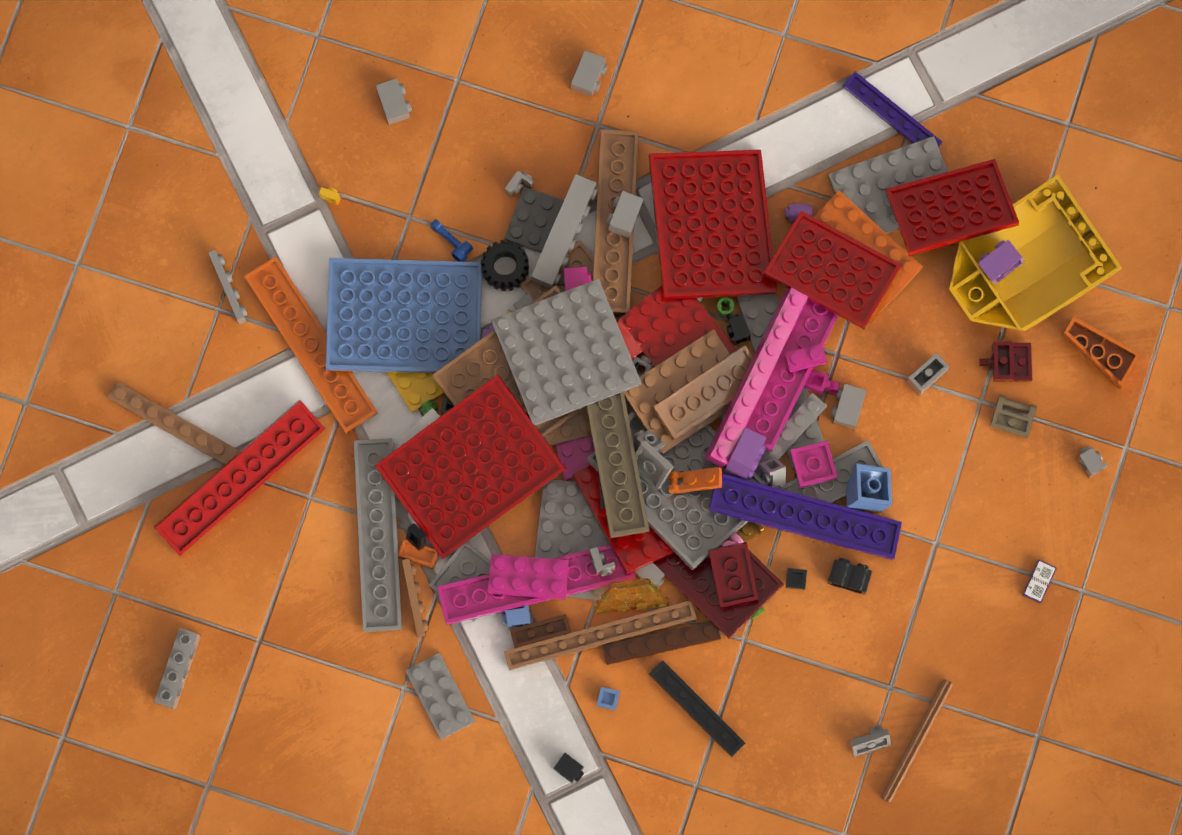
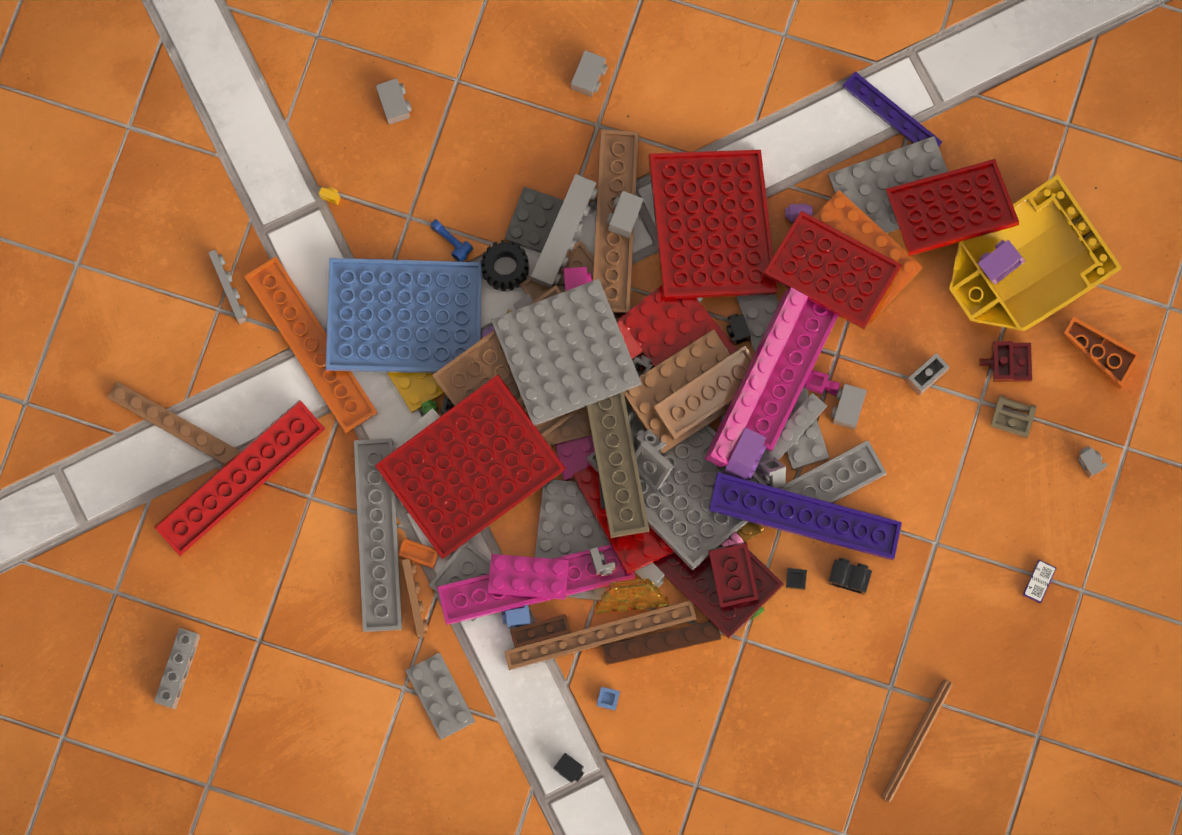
(416, 536): black plate -> none
(515, 185): light grey bracket -> none
(695, 480): orange plate -> none
(697, 708): black plate -> none
(725, 314): bright green gear -> none
(805, 358): dark pink plate -> none
(813, 464): dark pink plate -> none
(869, 488): medium blue slope -> none
(876, 740): light grey hinge -> none

